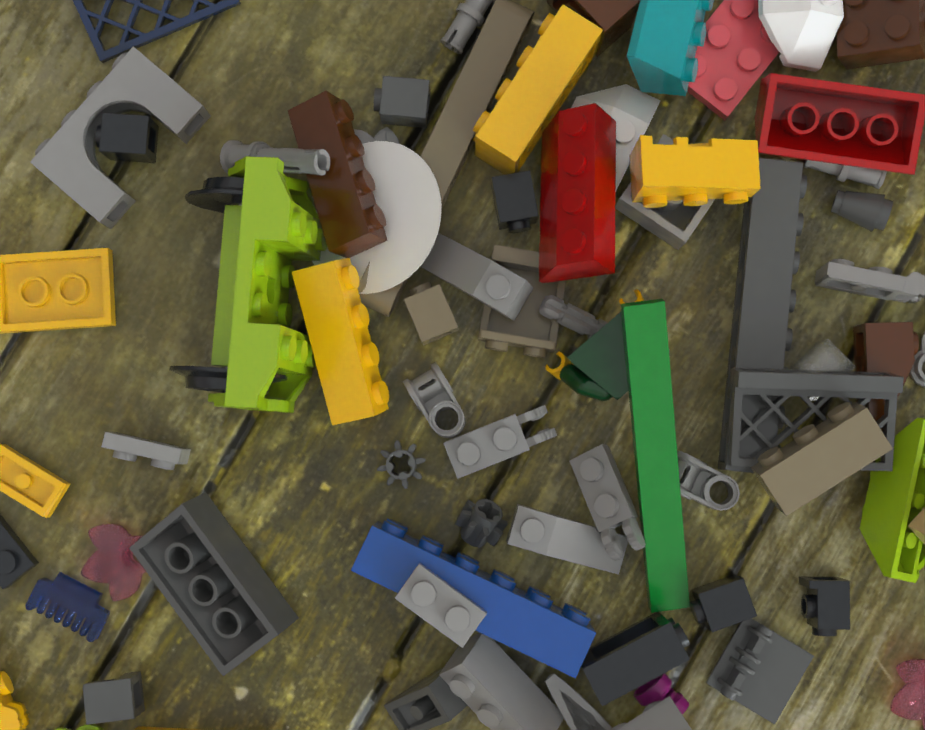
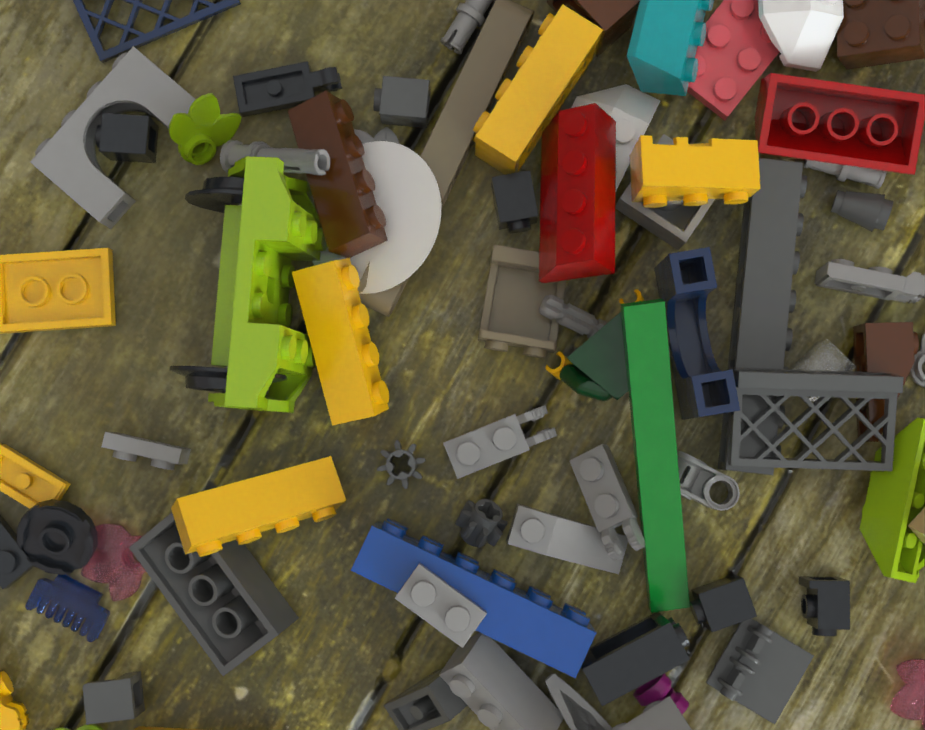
(57, 536): none -> black tile
(202, 129): none -> lime plate
(257, 505): none -> yellow brick
(282, 87): none -> black plate
(430, 312): dark tan brick -> none
(435, 399): light grey piece -> none
(478, 276): light grey slope -> none
(684, 284): none -> dark blue arch
(821, 456): dark tan brick -> none

